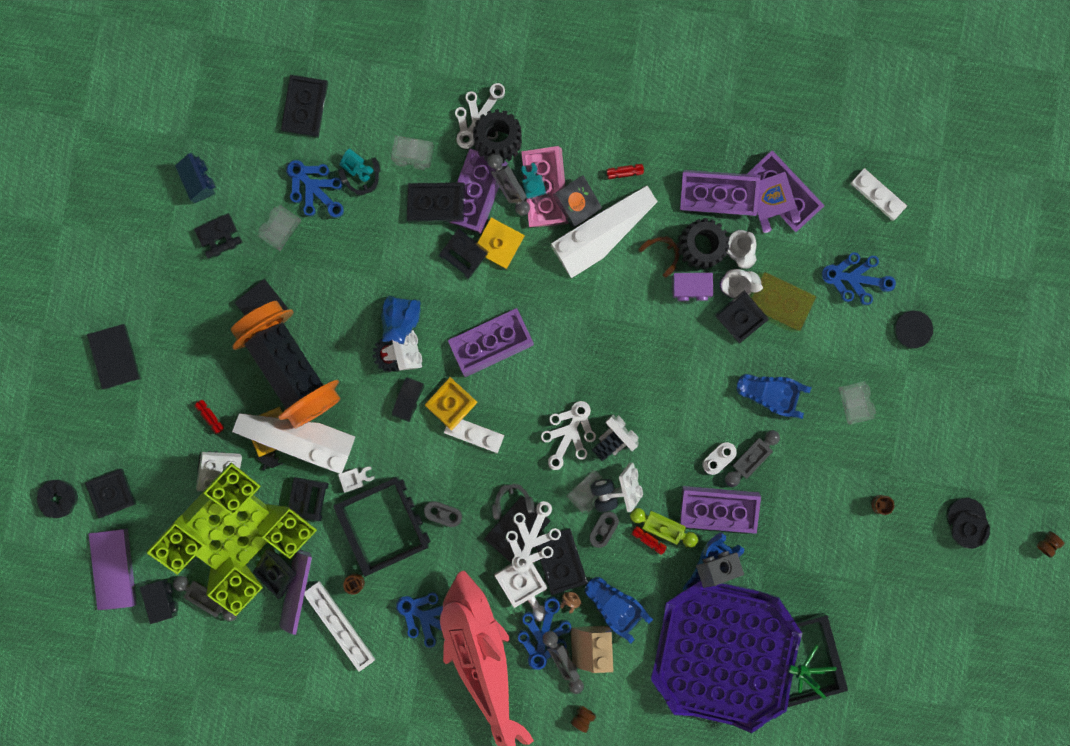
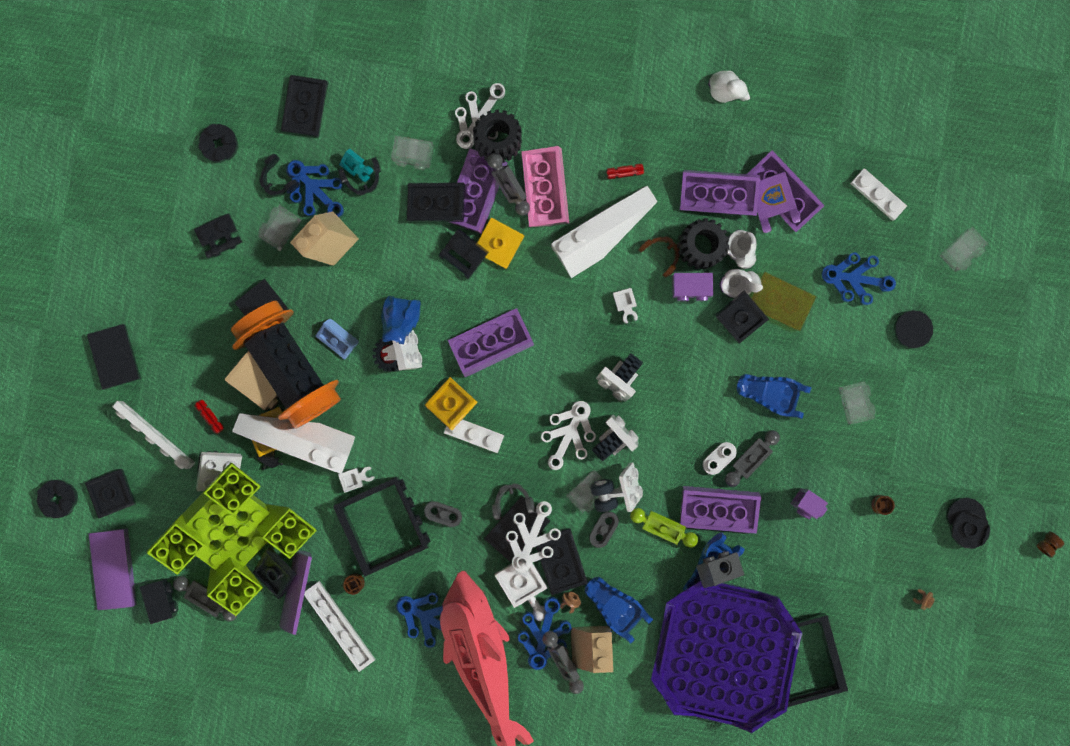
(153, 435): none -> white plate
(194, 178): dark blue slope -> none
(216, 132): none -> black plate
(252, 383): none -> tan slope
(269, 163): none -> black piece
(301, 497): black plate -> none
(324, 239): none -> tan slope
(337, 338): none -> light blue slope
(407, 399): black slope -> none
(533, 184): teal plate -> none
(577, 201): black tile -> none
(583, 719): reddish brown wheel -> none
(620, 377): none -> white plate
(625, 302): none -> white plate
(649, 540): red axle -> none
(727, 87): none -> white hair
(803, 673): green plant -> none
(809, 504): none -> medium lavender brick
(927, 600): none -> medium nougat plate
(964, 249): none -> clear brick

